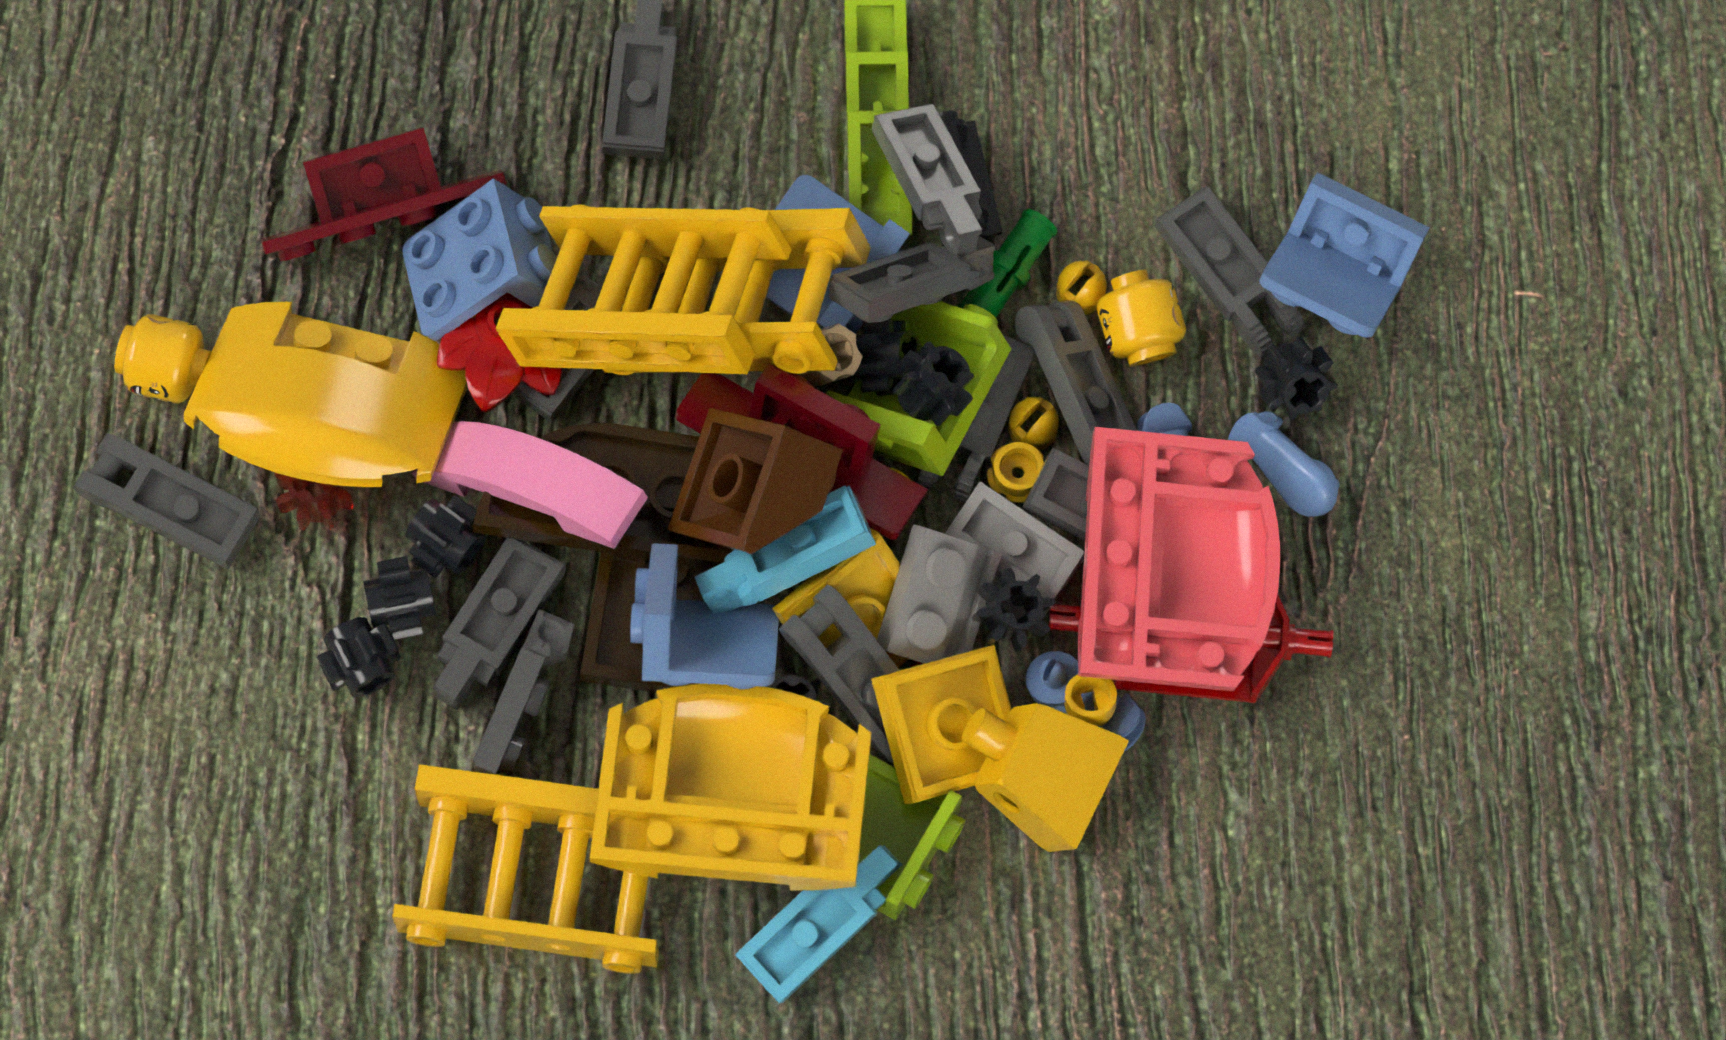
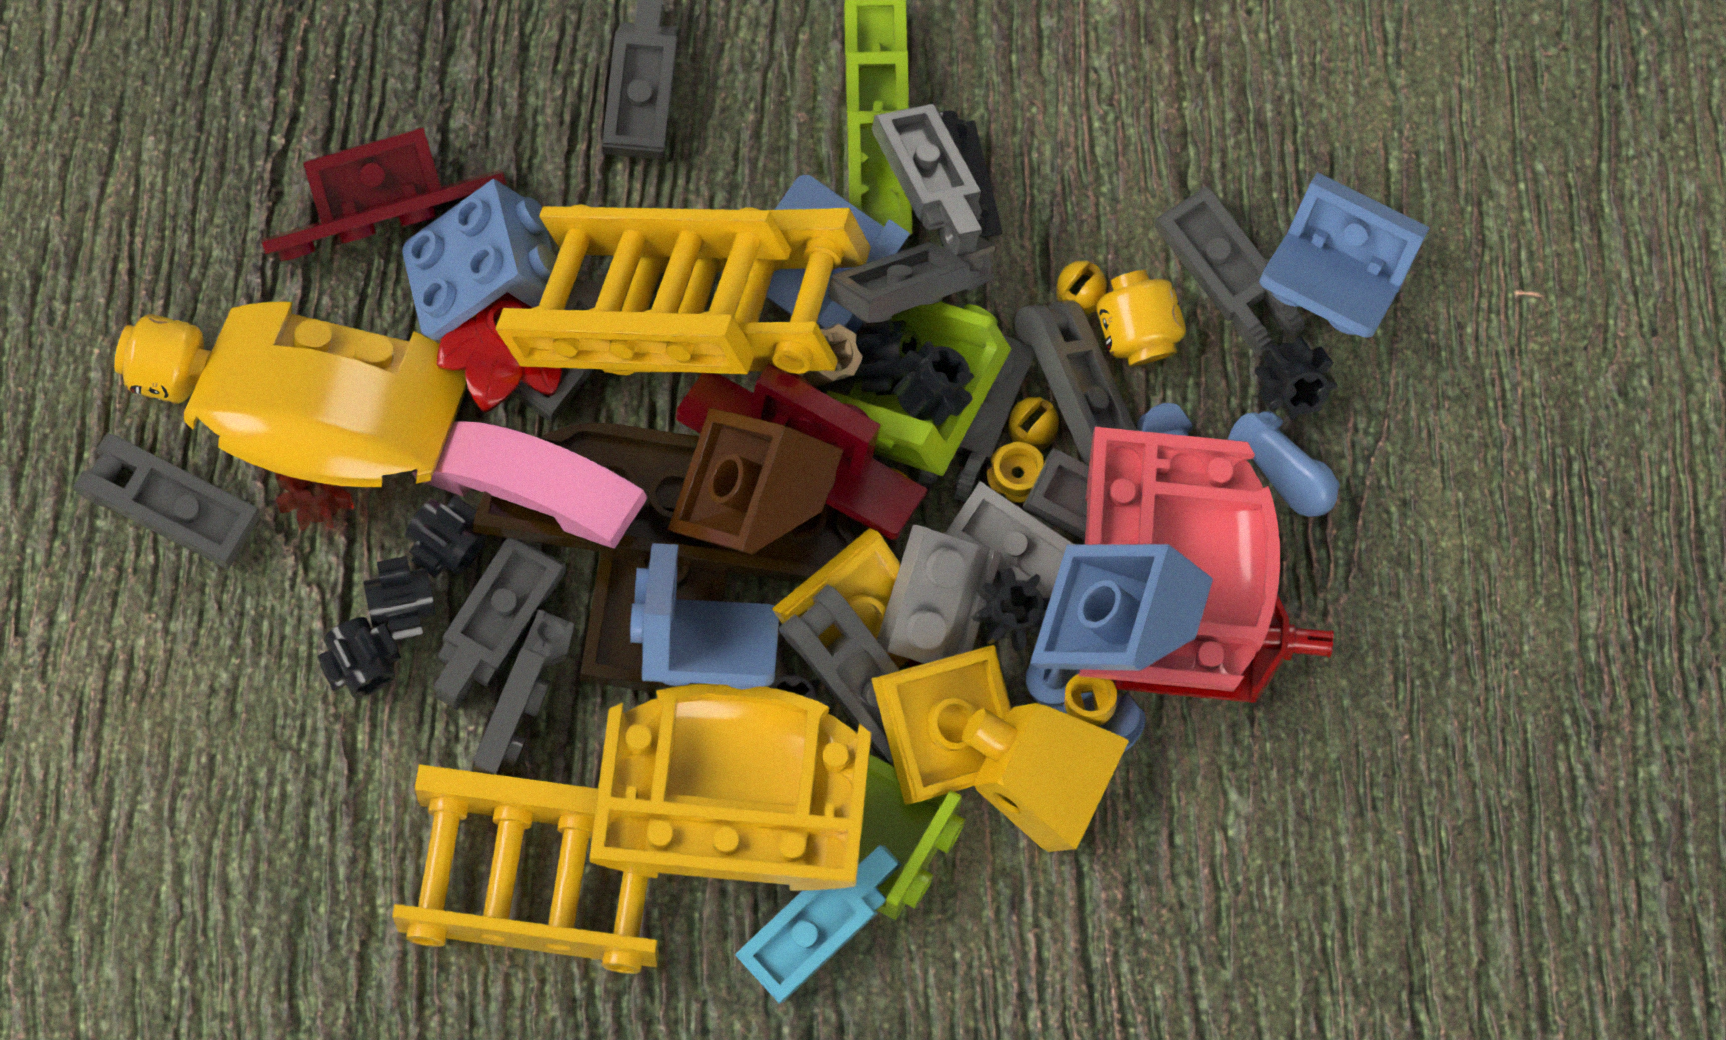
(797, 555): medium azure hinge -> none
(1013, 262): green pin -> none
(1120, 607): none -> medium blue slope

